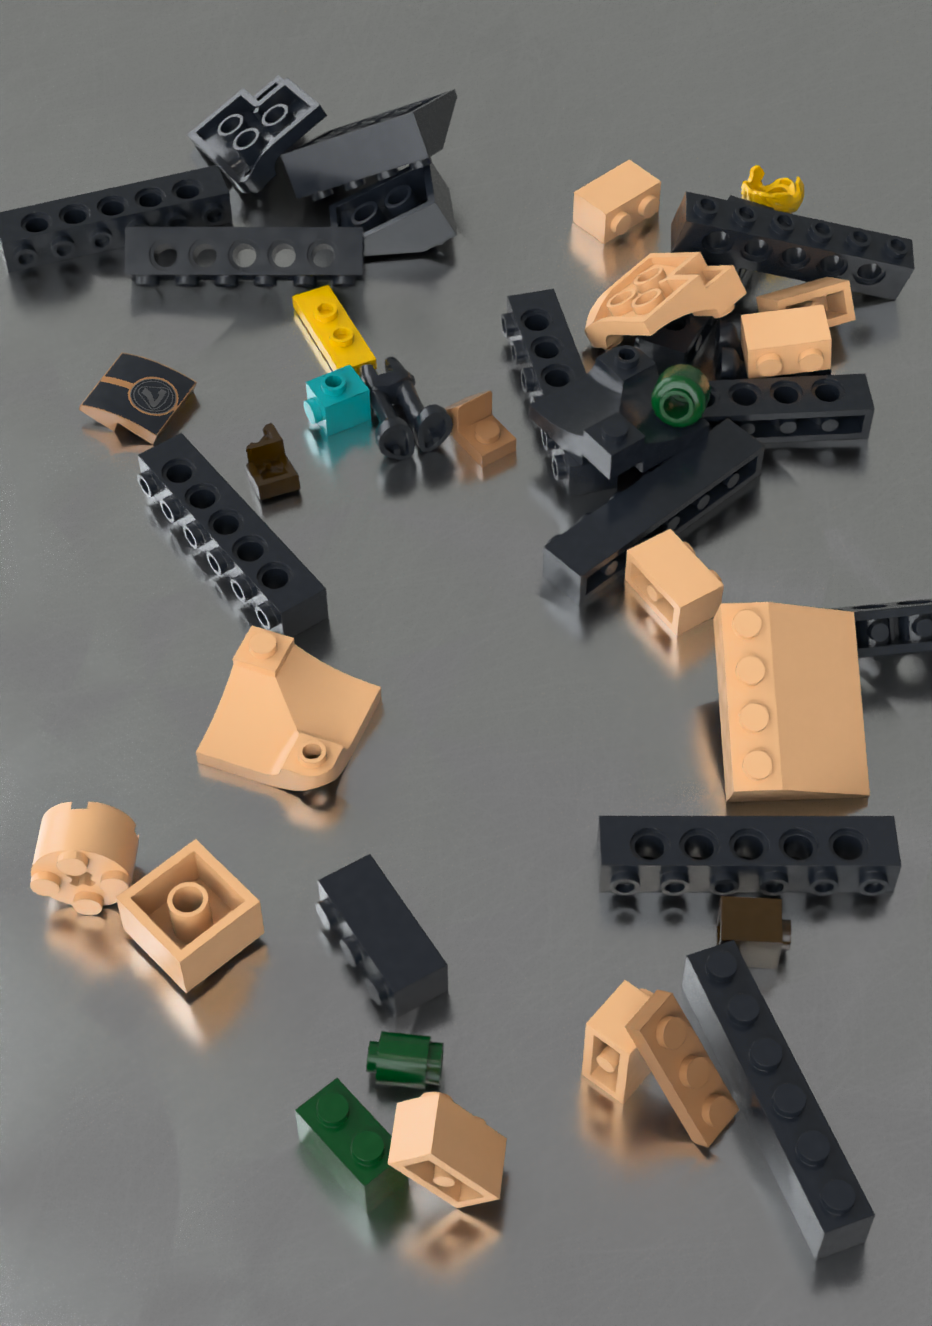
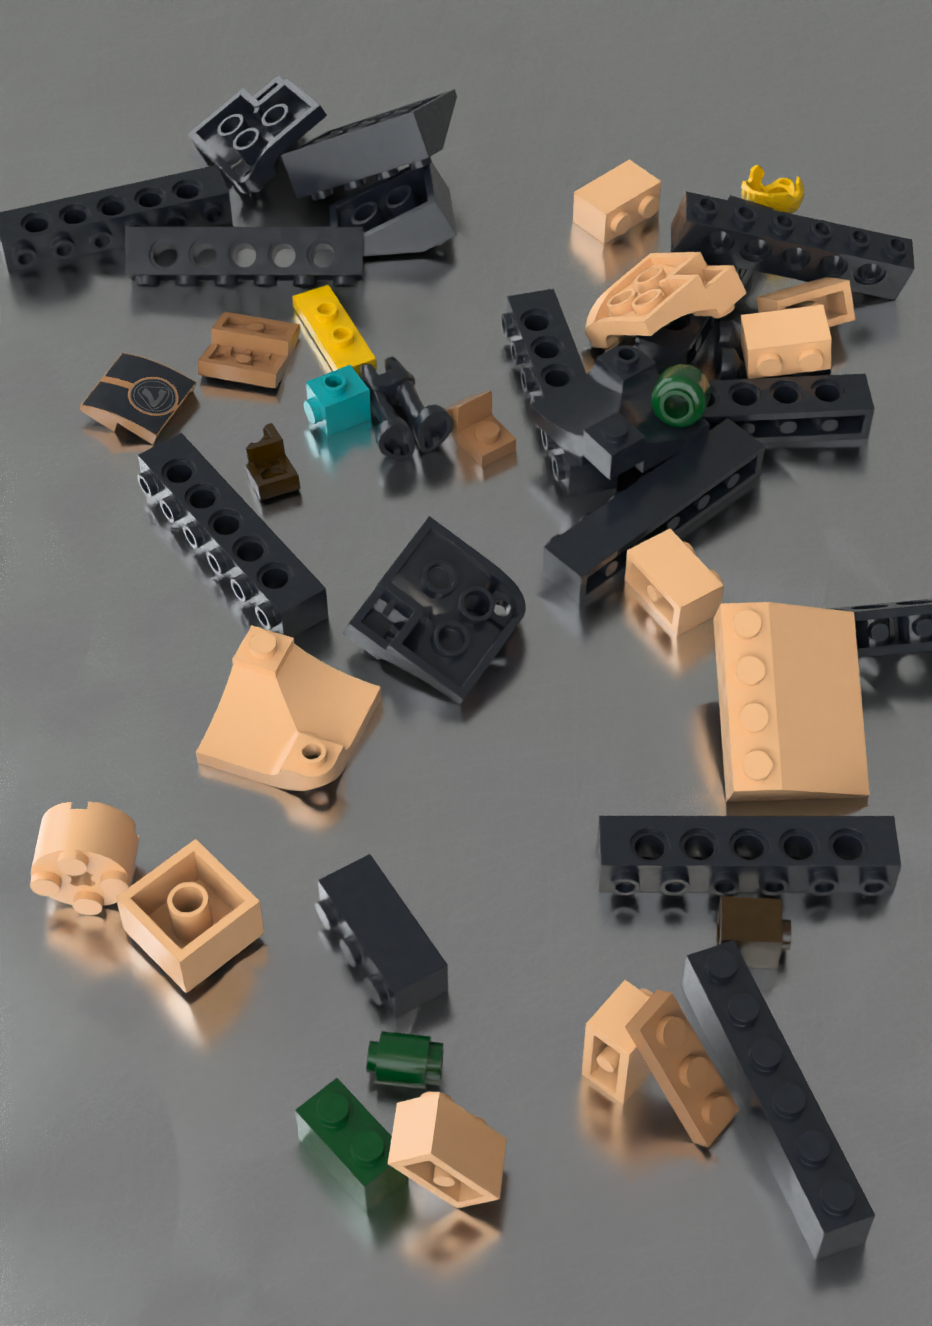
(249, 349): none -> medium nougat slope
(438, 612): none -> black slope

